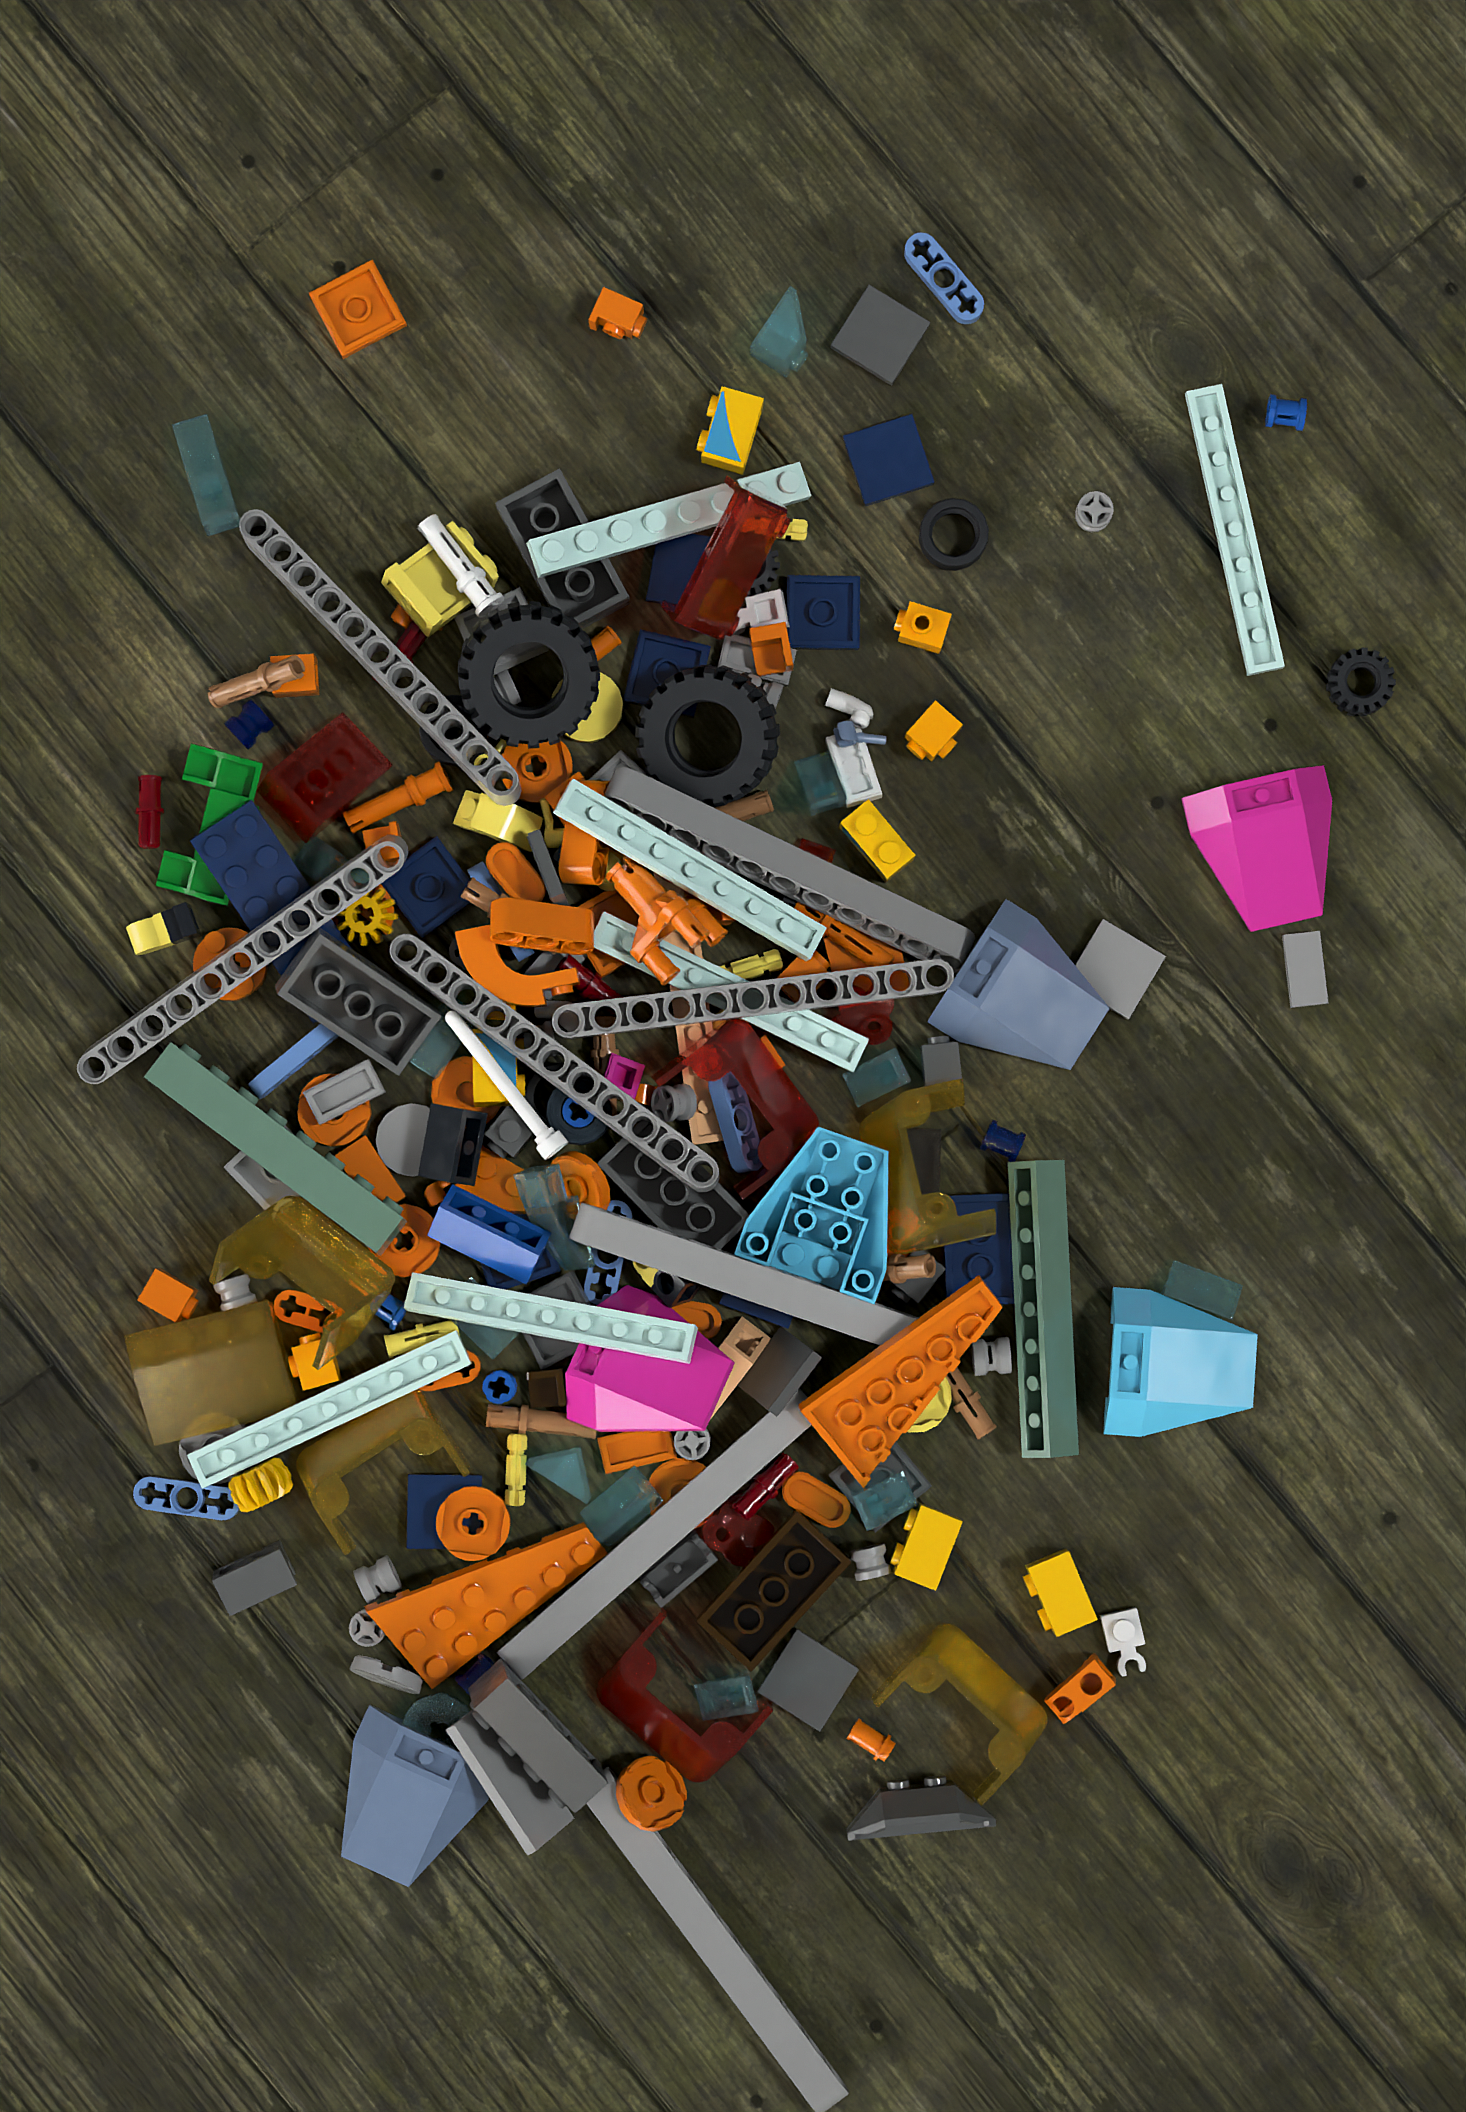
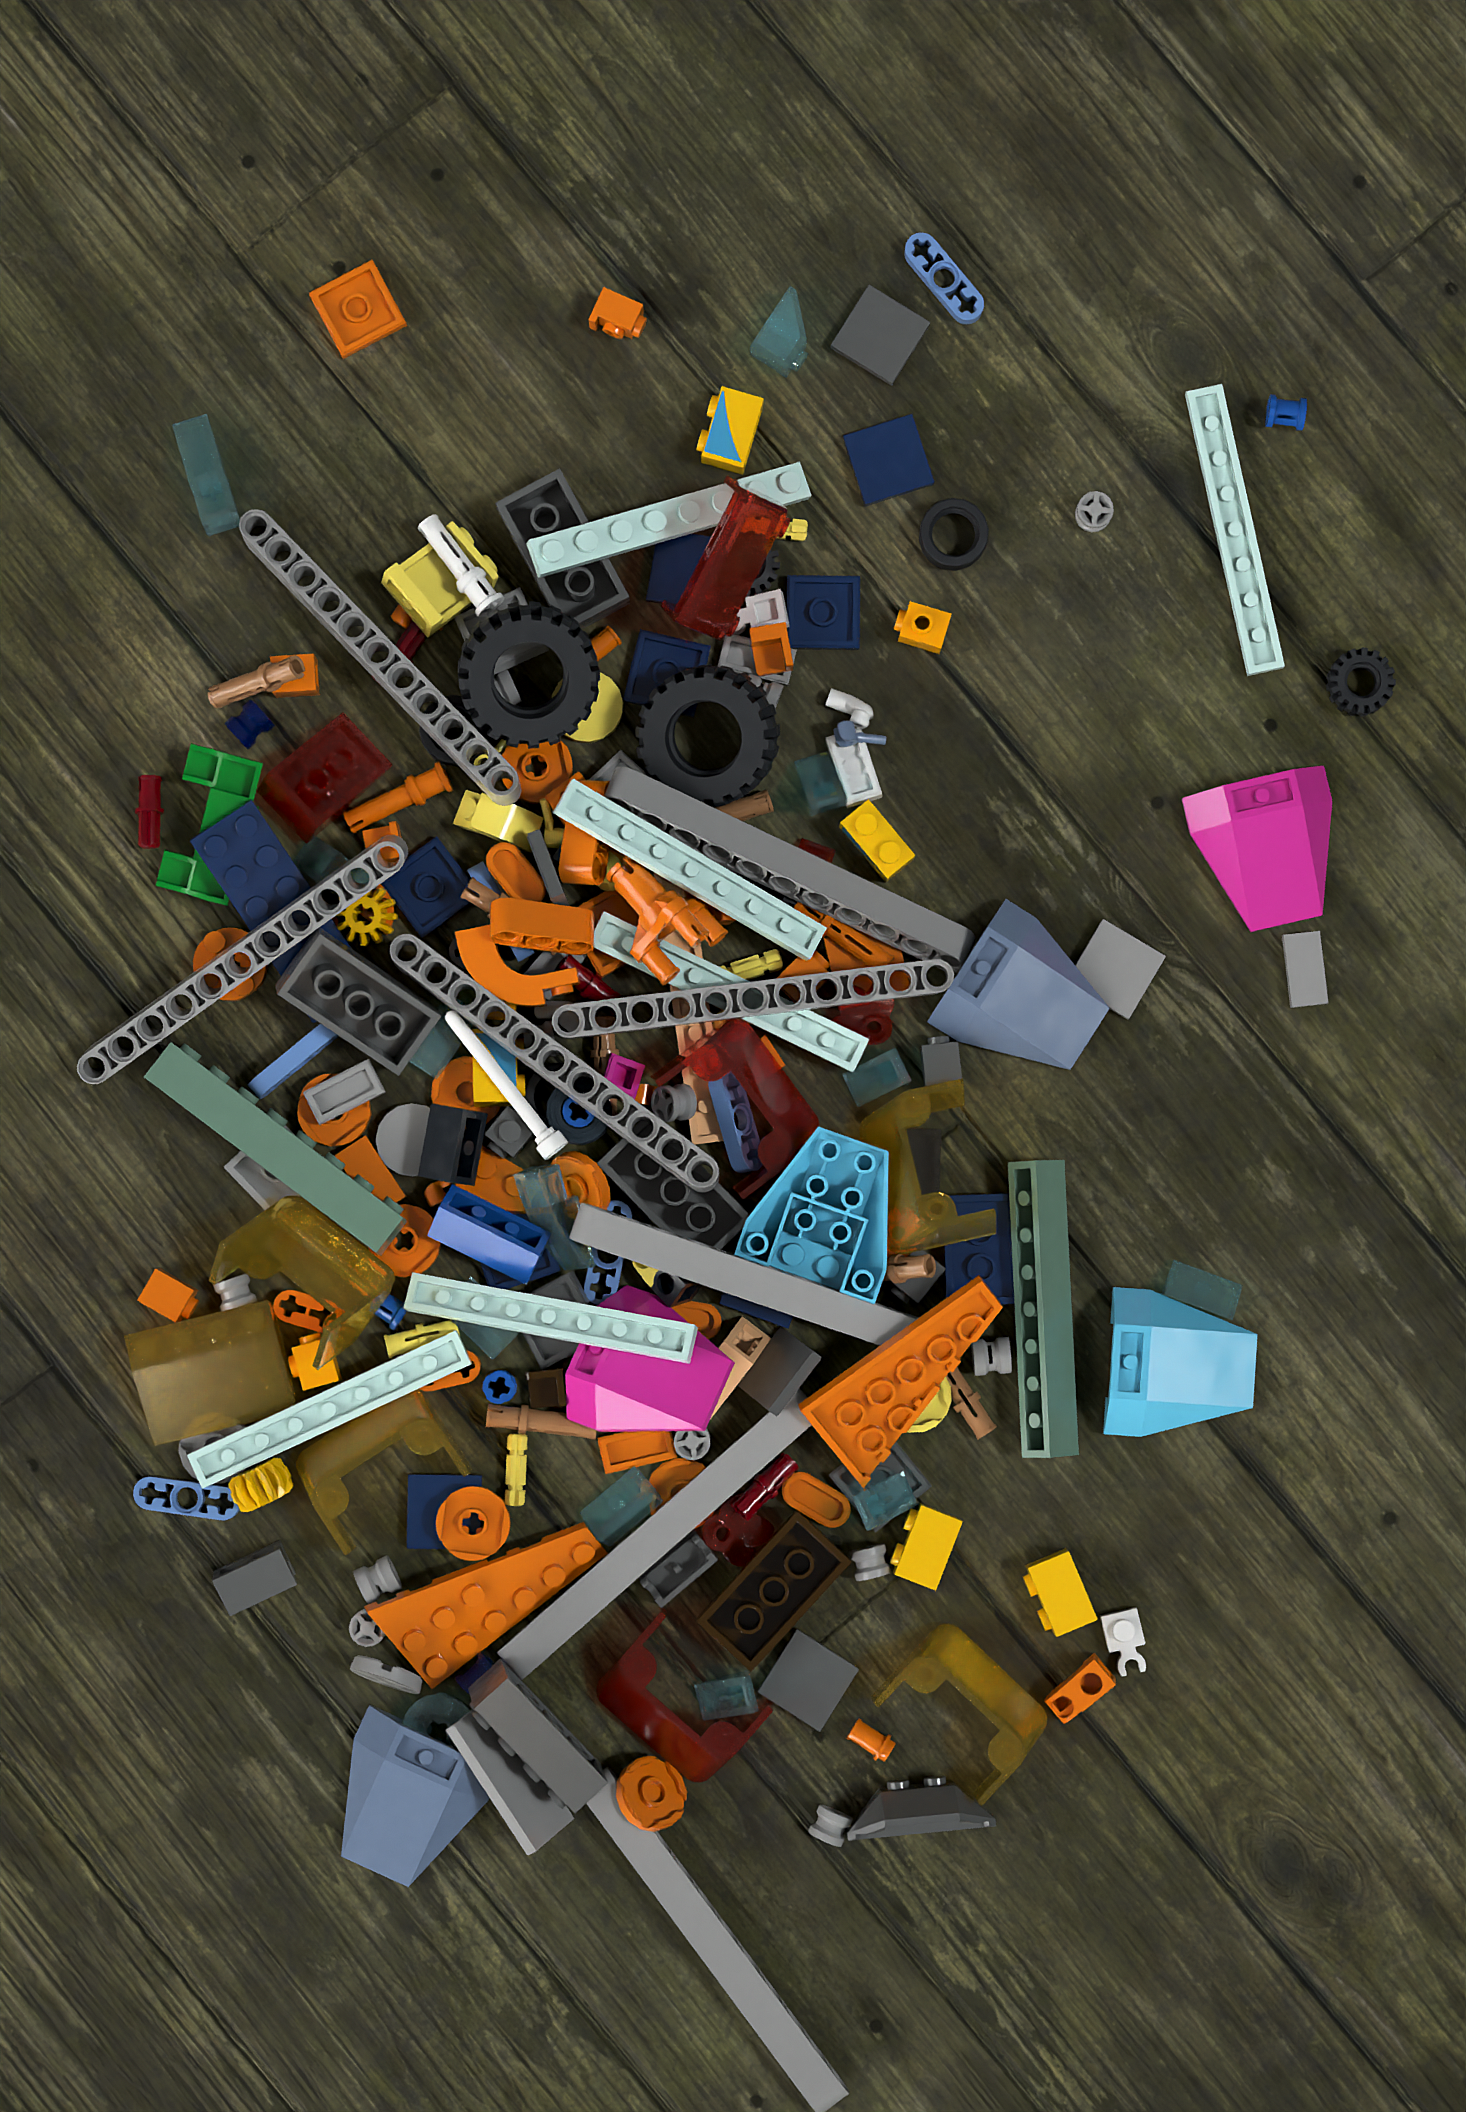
(164, 929): leg -> none
(564, 1469): clear light blue slope -> none
(830, 1825): none -> light grey wheel
(933, 733): light orange brick -> none
(1002, 1141): clear blue bush -> none

